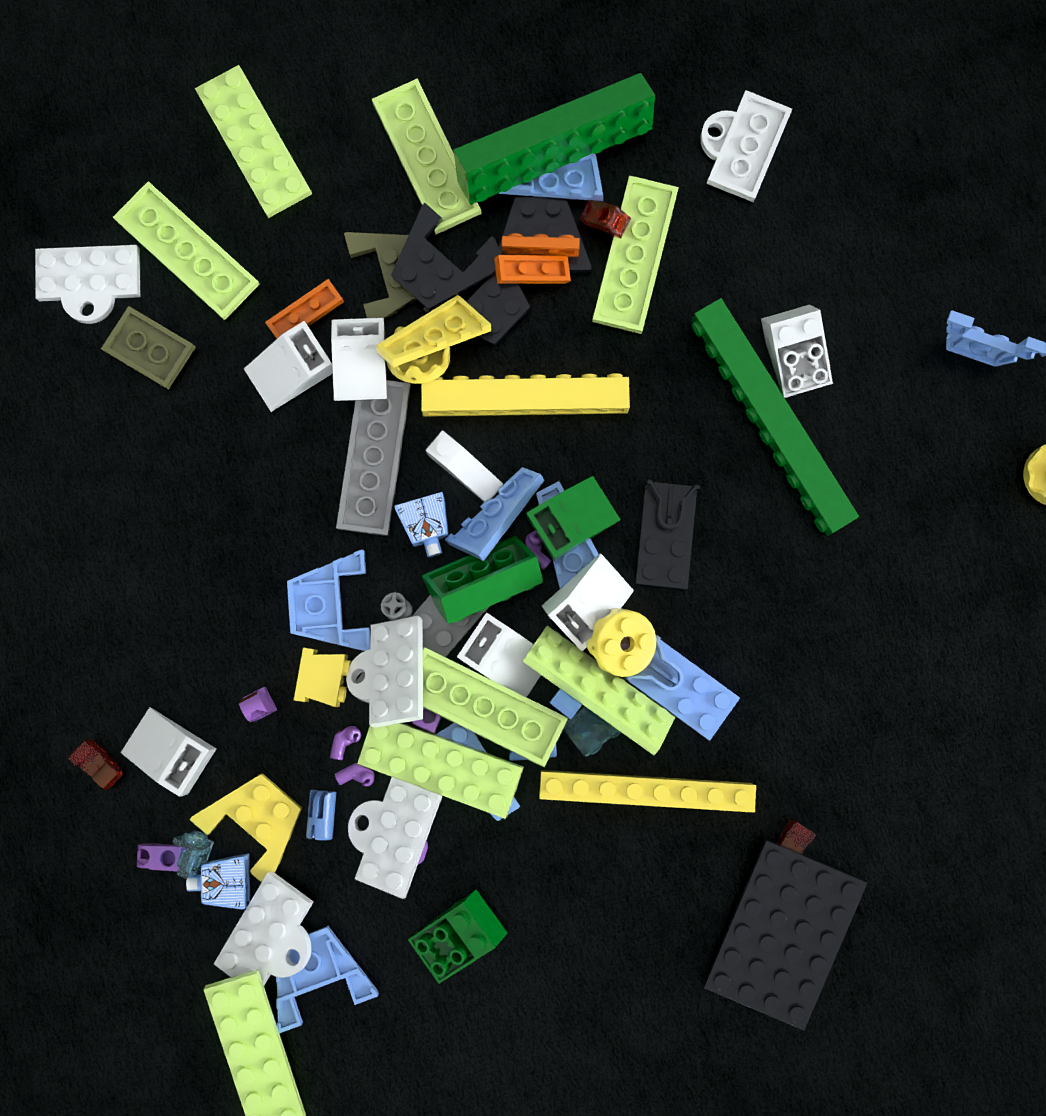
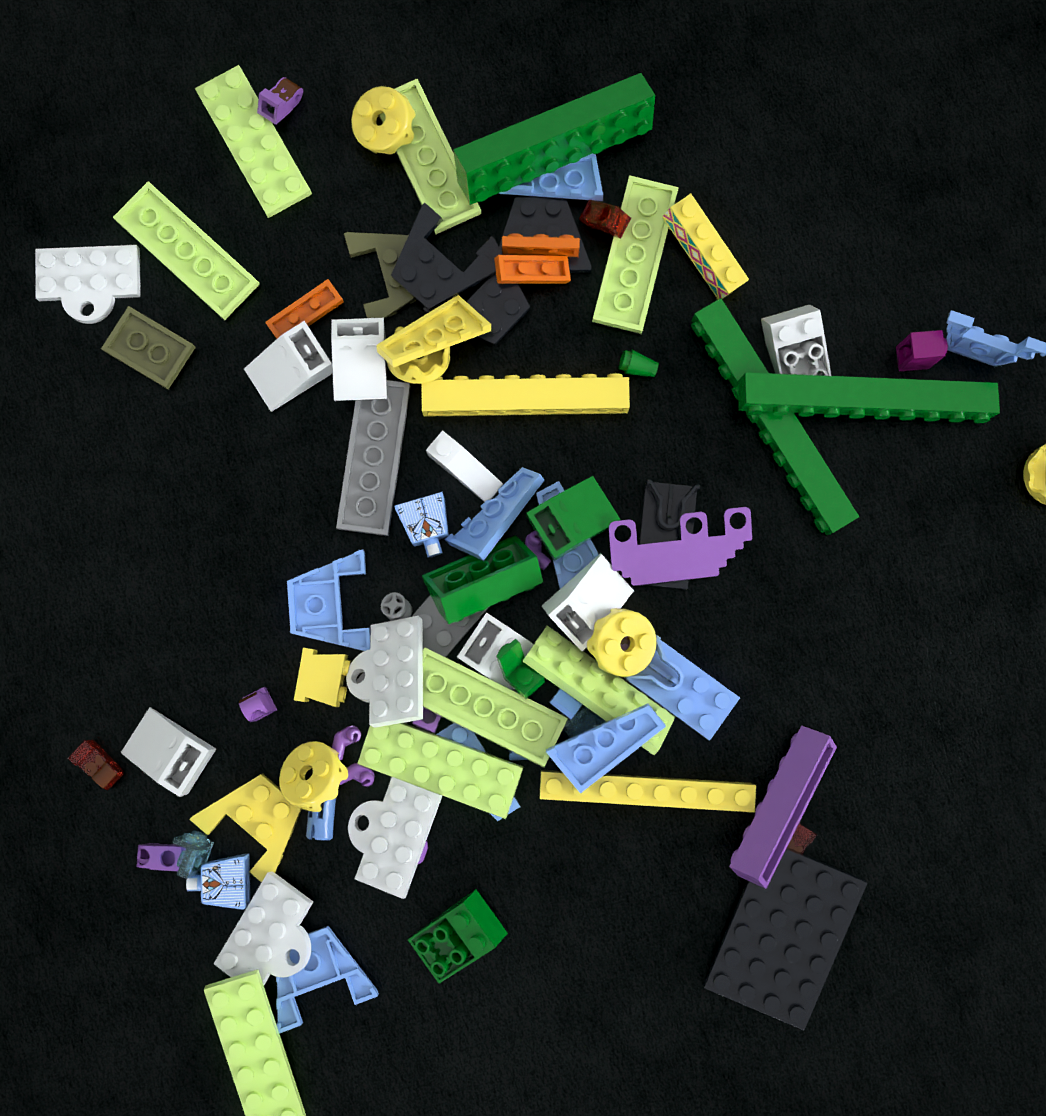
(282, 97): none -> medium lavender leg
(323, 783): none -> light yellow plate
(396, 127): none -> light yellow plate
(516, 672): none -> green bracket
(600, 749): none -> light blue wing
(637, 364): none -> green cone
(681, 559): none -> medium lavender piece
(705, 247): none -> light yellow brick
(744, 144): white plate -> none
(782, 806): none -> medium lavender brick
(867, 397): none -> green brick
(921, 350): none -> magenta brick

